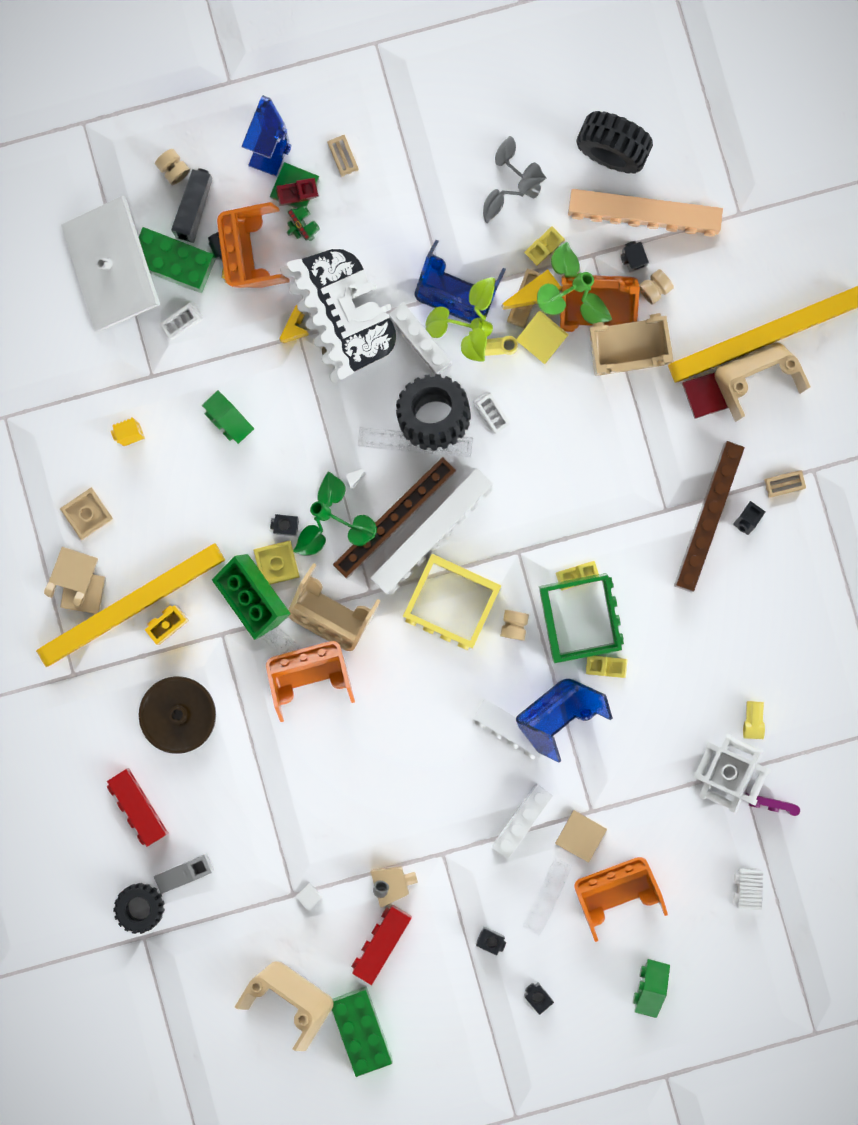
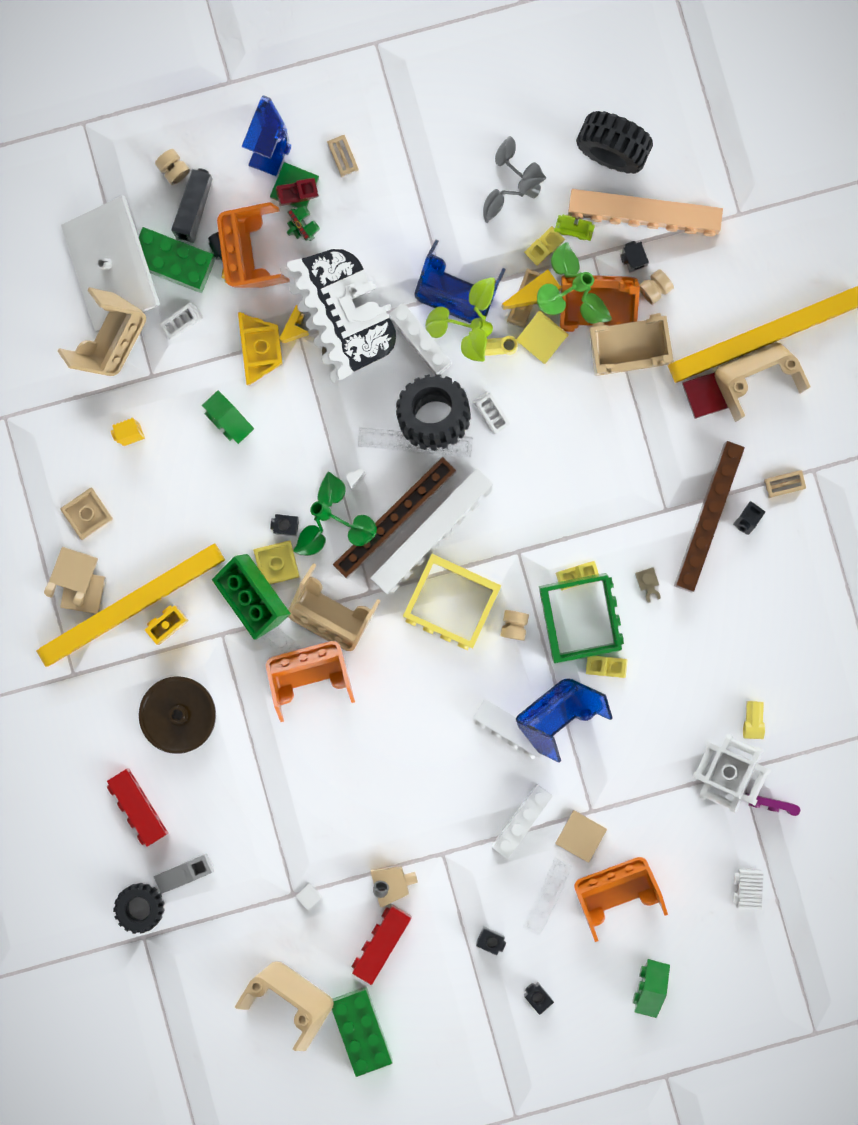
(114, 340): none -> tan windscreen
(259, 347): none -> yellow wing
(566, 226): none -> lime hinge
(647, 581): none -> dark tan plate

